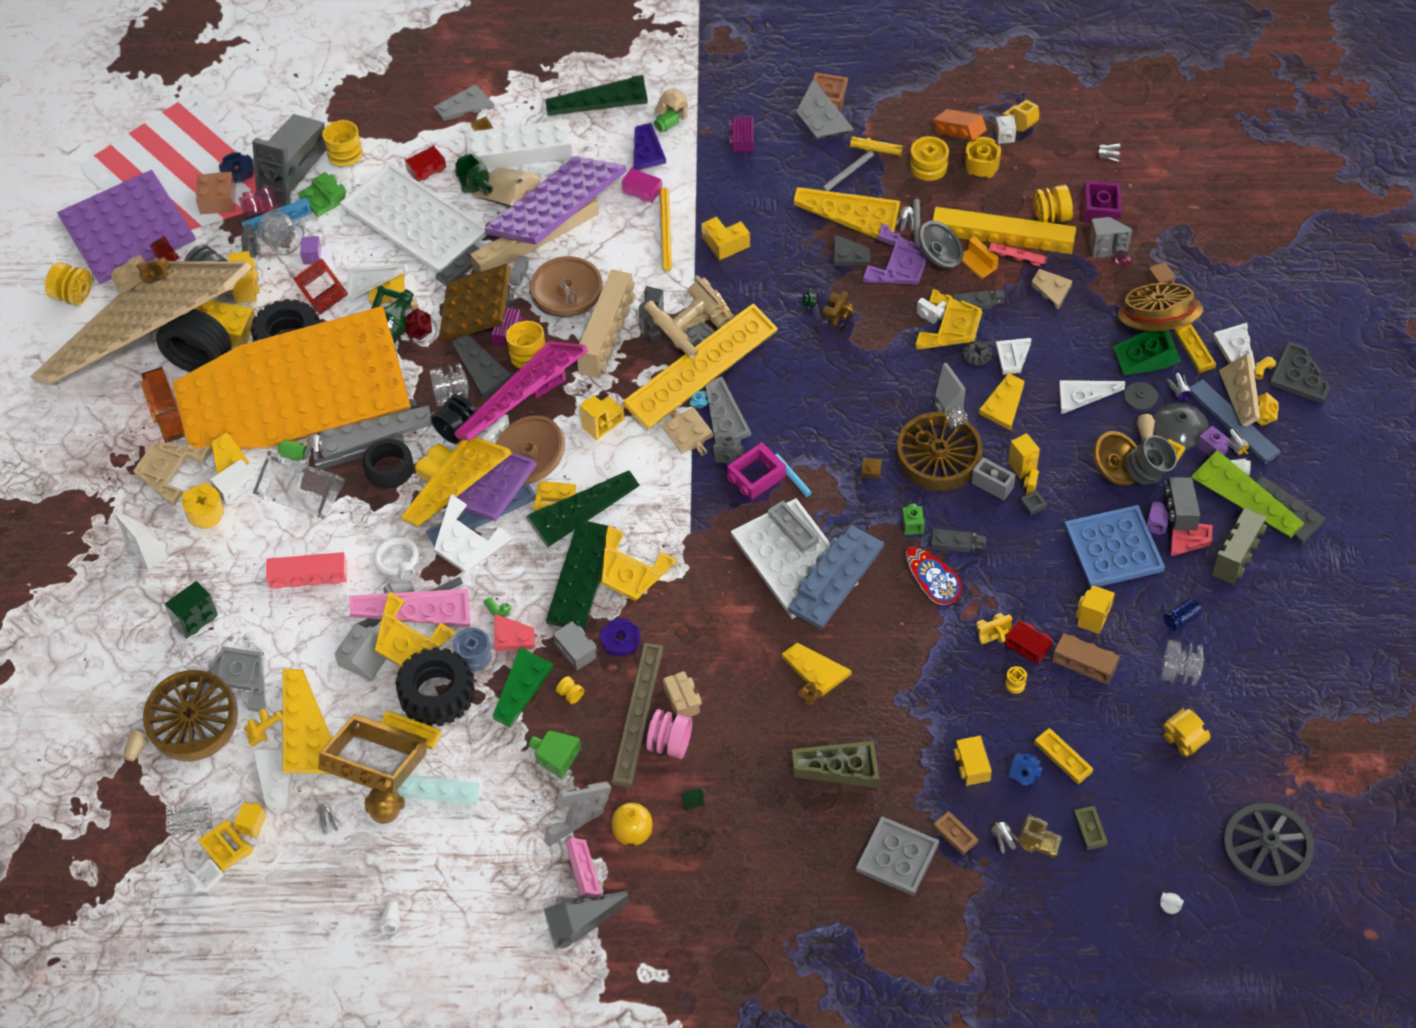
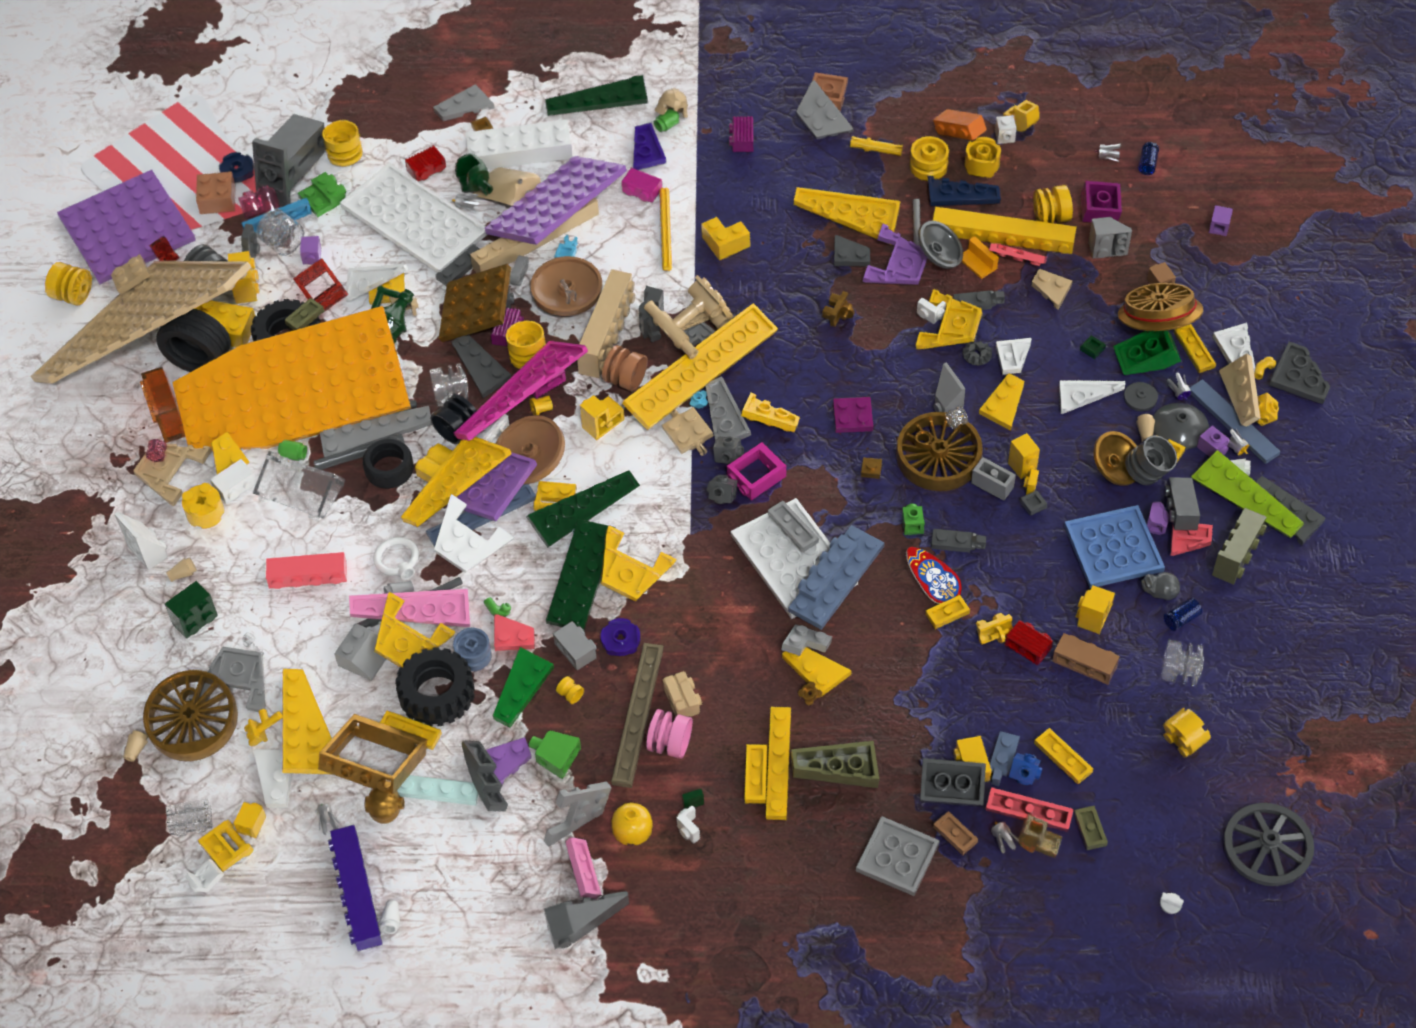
(153, 269): pearl gold hips -> none
(156, 450): none -> clear pink wheel
(182, 569): none -> tan cone
(304, 314): none -> olive plate
(314, 441): flat silver piece -> none
(356, 888): none -> dark purple brick
(418, 324): dark red brick -> none
(461, 201): none -> flat silver piece
(482, 774): none -> dark grey slope
(509, 757): none -> medium lavender wing
(540, 405): none -> yellow bush
(568, 248): none -> medium azure plate
(624, 368): none -> nougat wheel
(686, 826): none -> white bracket
(722, 489): none -> dark grey brick
(756, 774): none -> yellow plate
(765, 413): none -> yellow wing
(778, 763): none -> yellow plate
(795, 479): medium azure bar -> none
(802, 637): none -> light grey plate
(809, 299): dark green plate -> none
(848, 171): light grey bar -> none
(853, 414): none -> magenta plate
(906, 214): flat silver piece -> none
(947, 612): none -> yellow plate
(949, 193): none -> dark blue wing
(952, 782): none -> dark grey slope
(1003, 756): none -> sand blue hinge
(1016, 680): yellow wheel -> none
(1022, 806): none -> coral brick
(1092, 347): none -> dark green tile
(1123, 258): clear pink tile -> none
(1148, 158): none -> clear blue piece
(1163, 585): none -> dark grey hair
(1220, 220): none -> medium lavender brick

